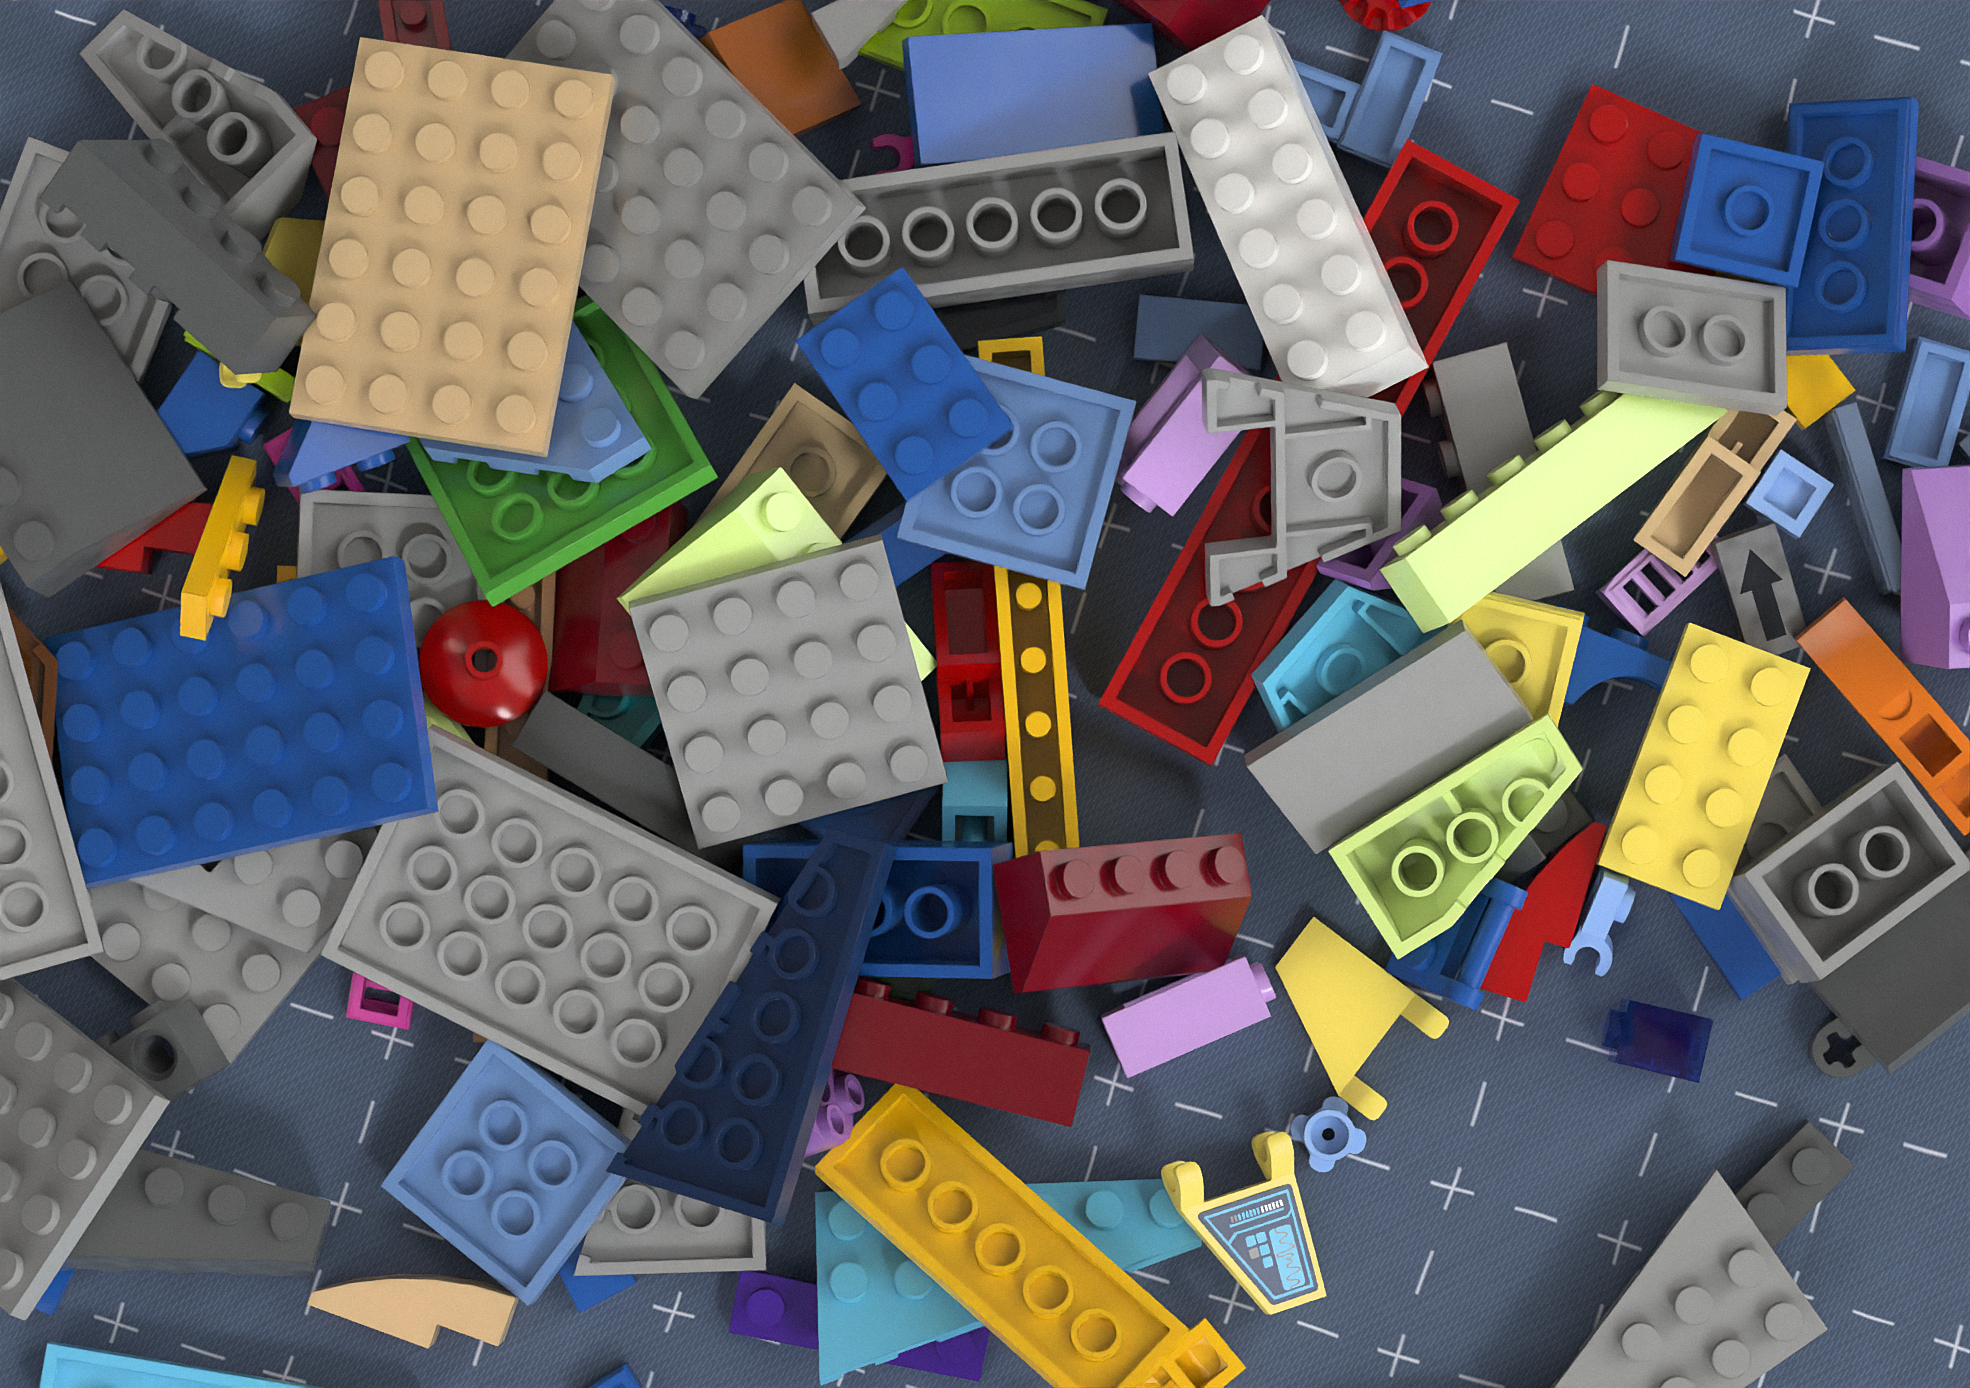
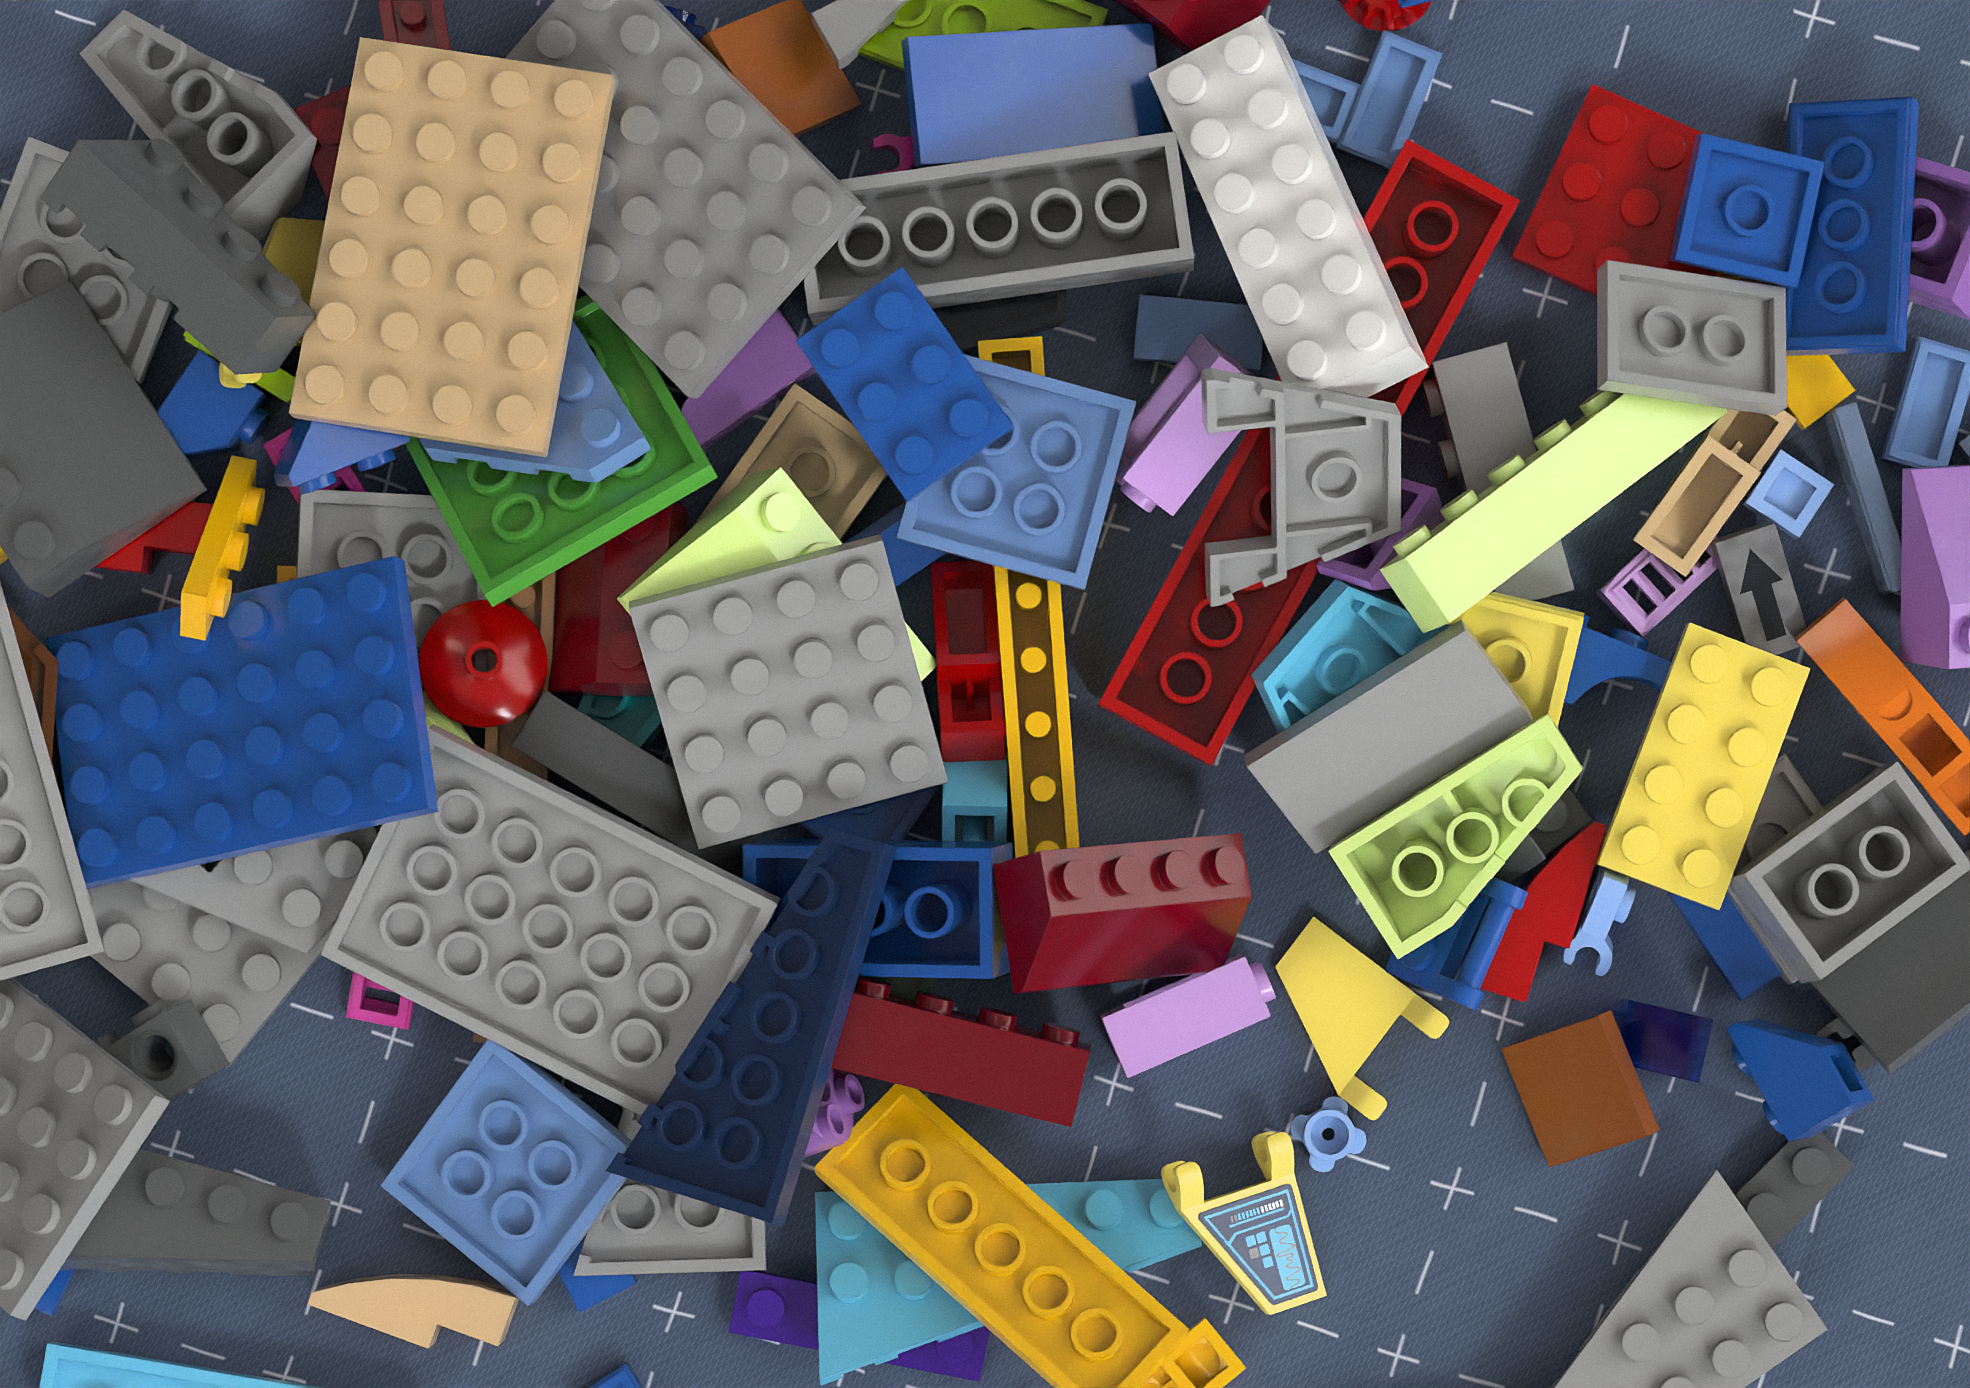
(749, 383): none -> medium lavender slope
(1580, 1089): none -> dark orange tile
(1801, 1075): none -> blue slope

